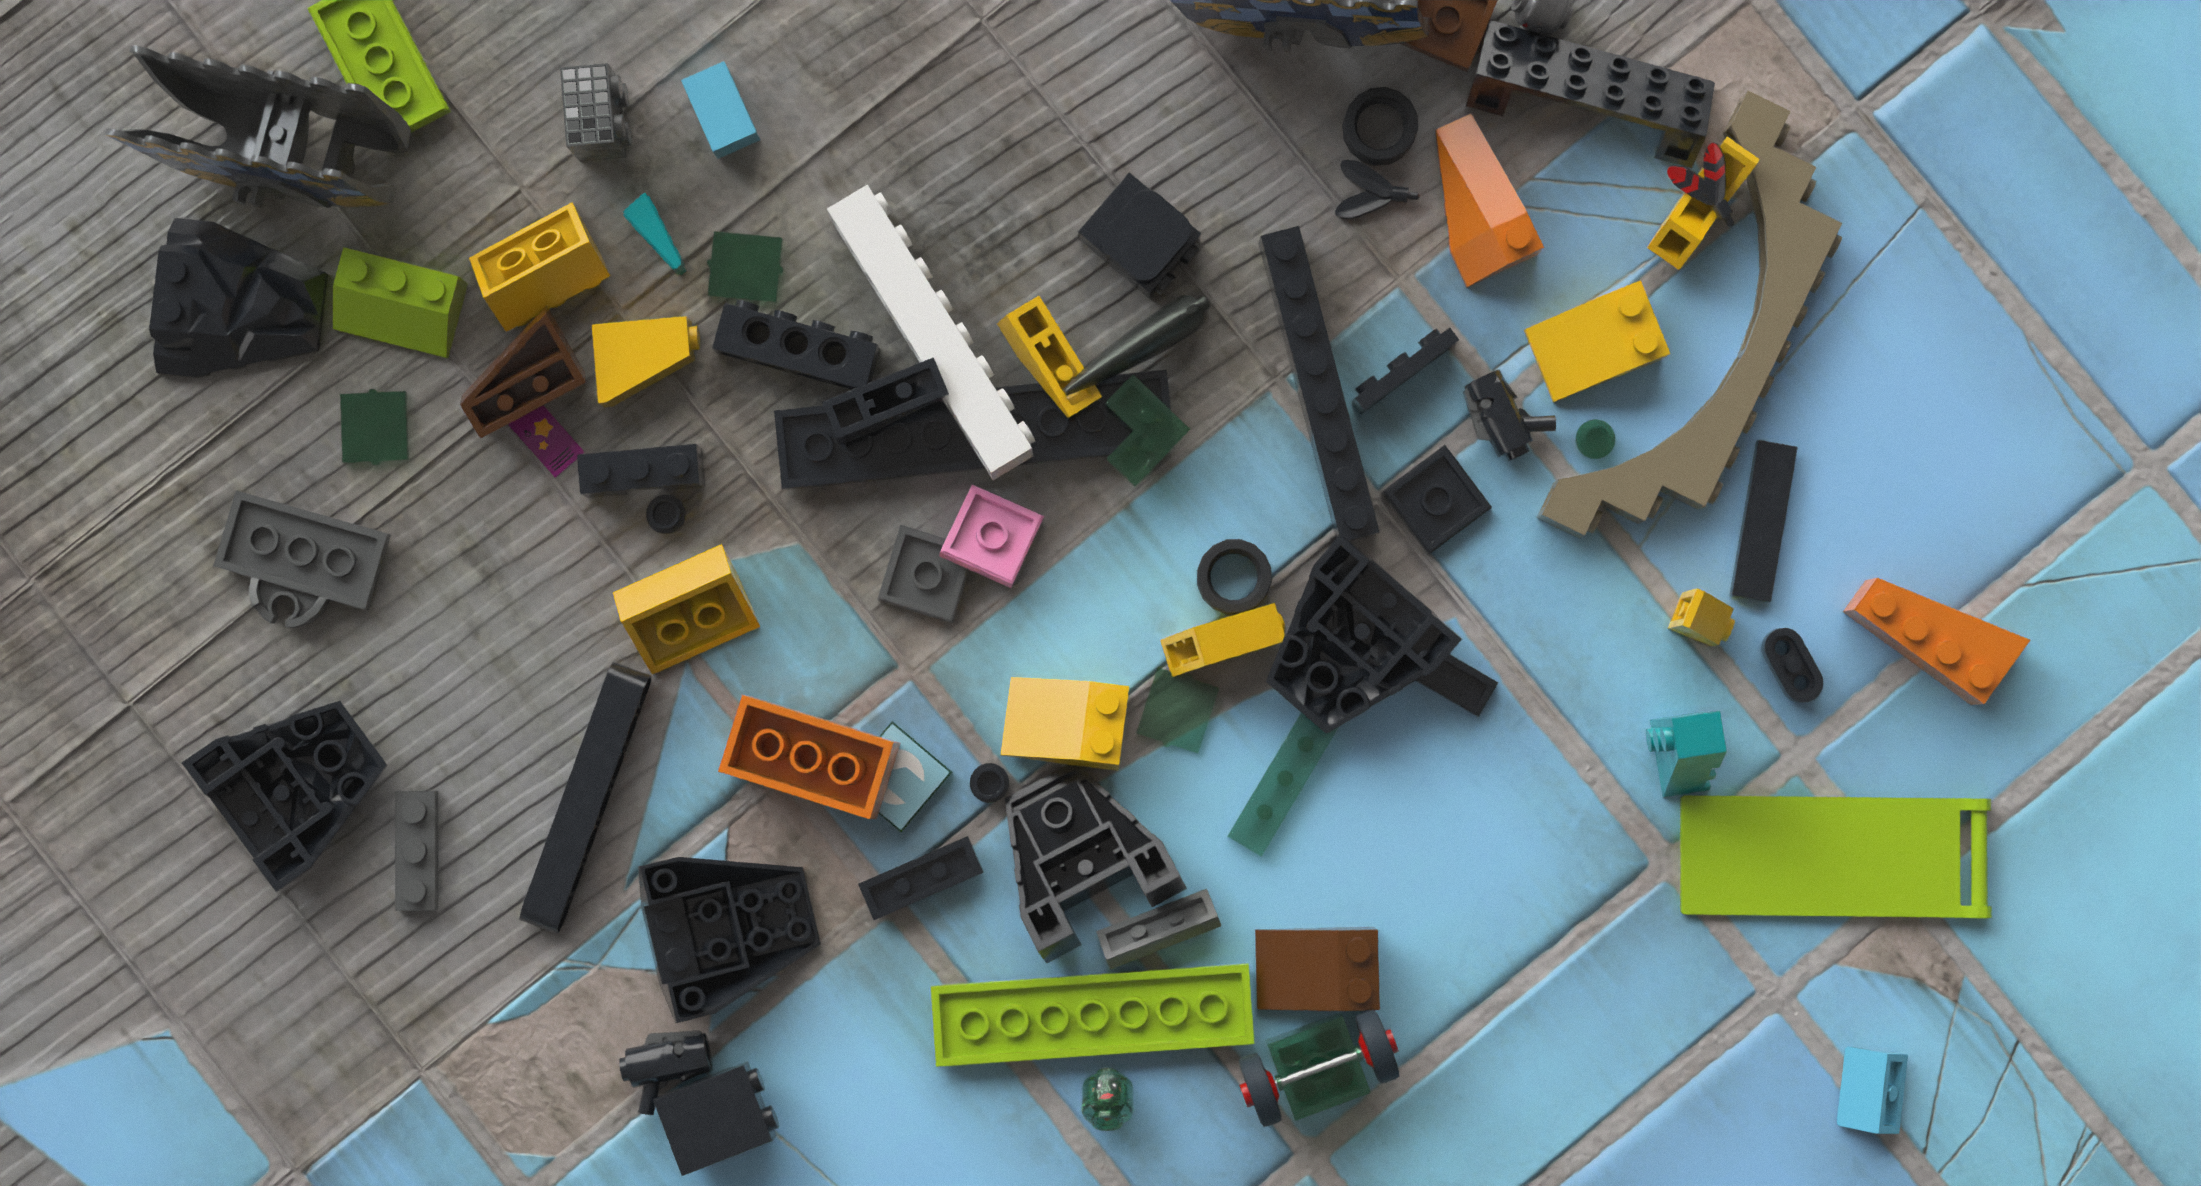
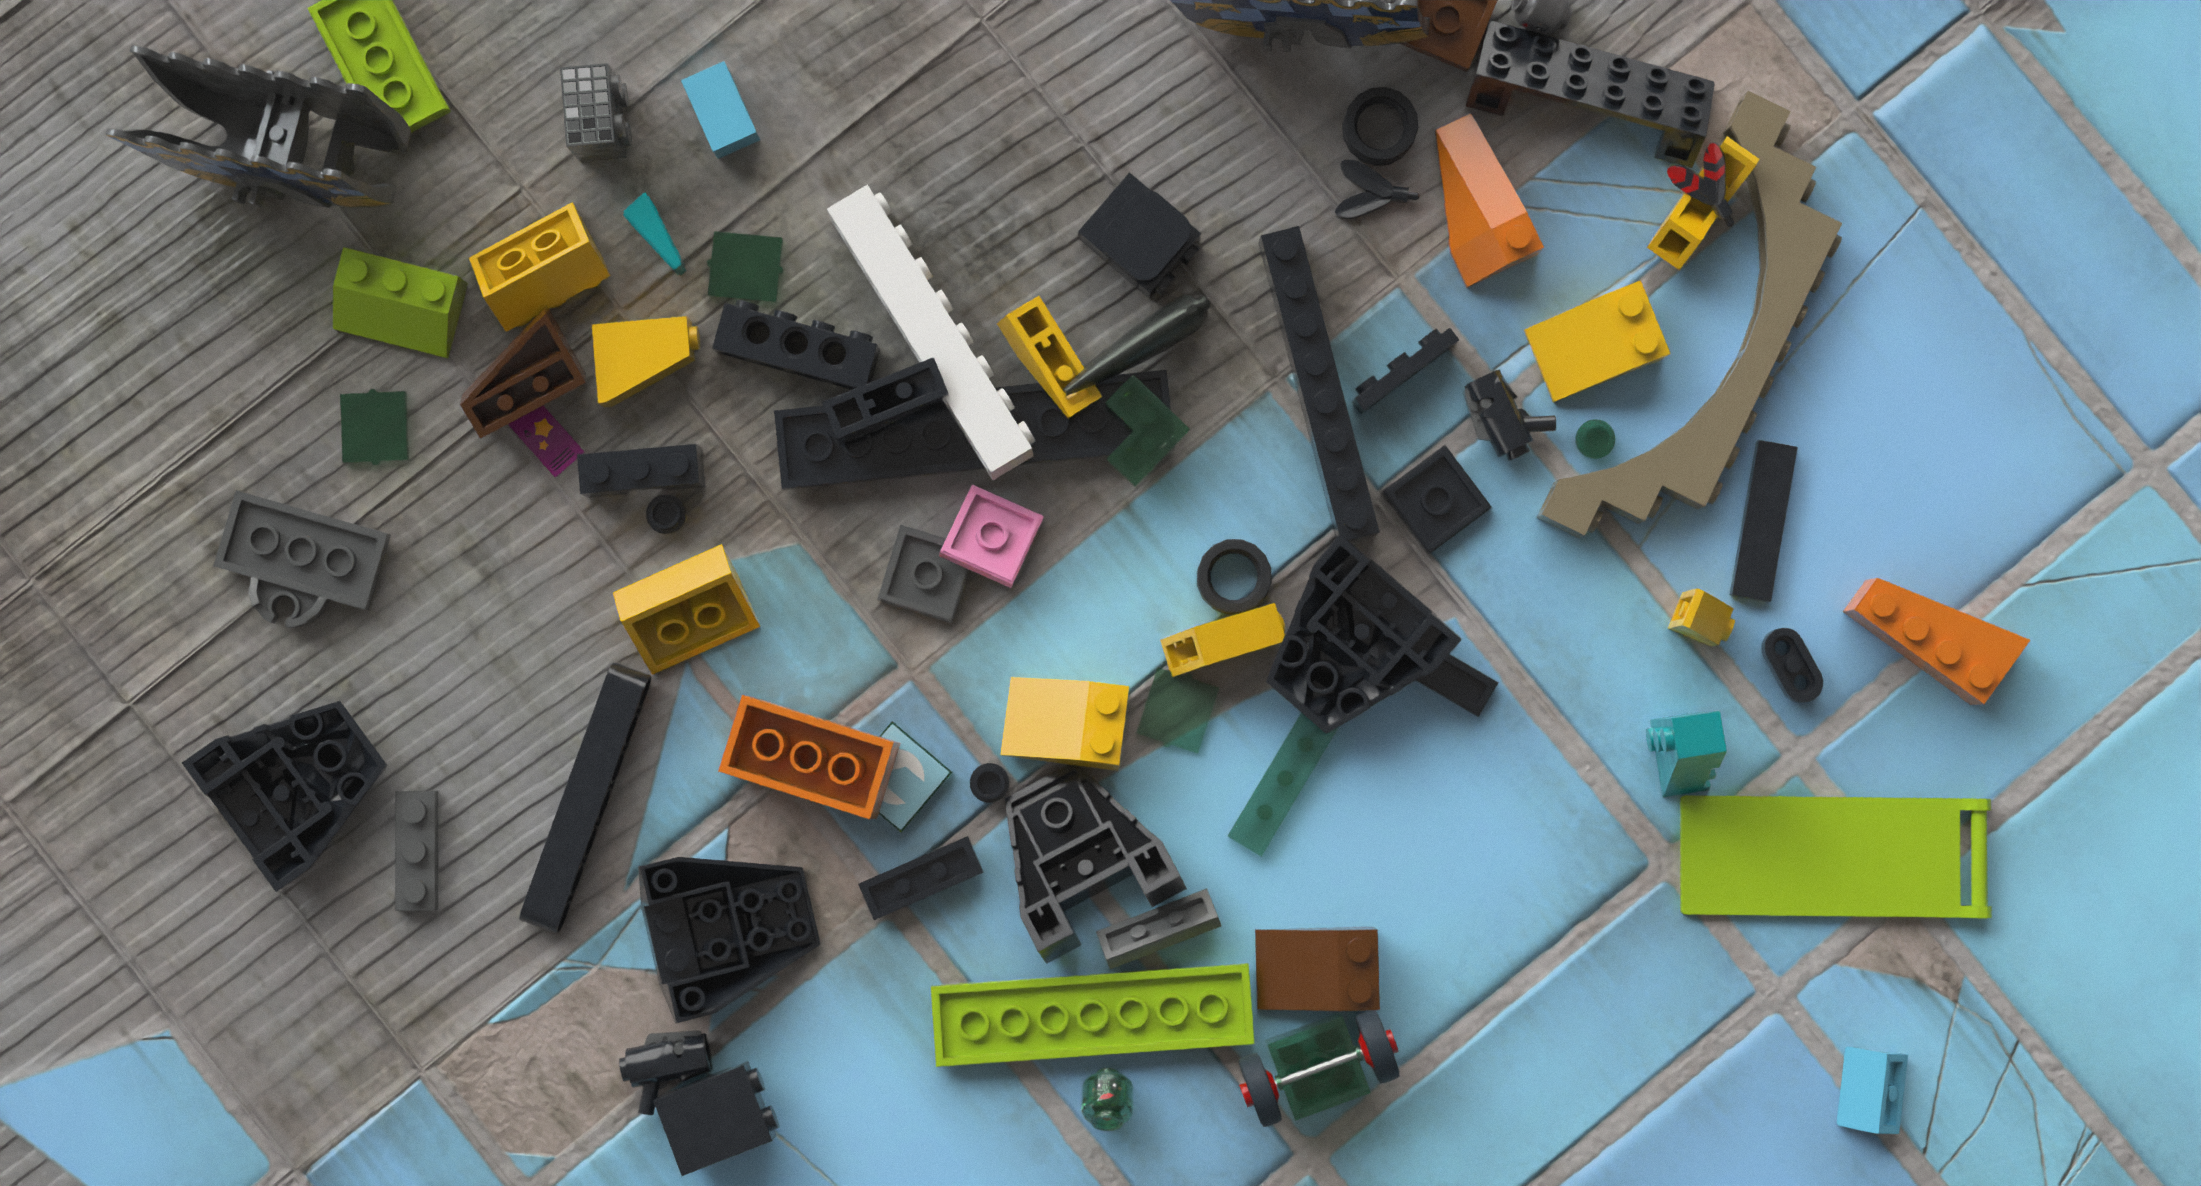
(230, 302): black wedge -> none

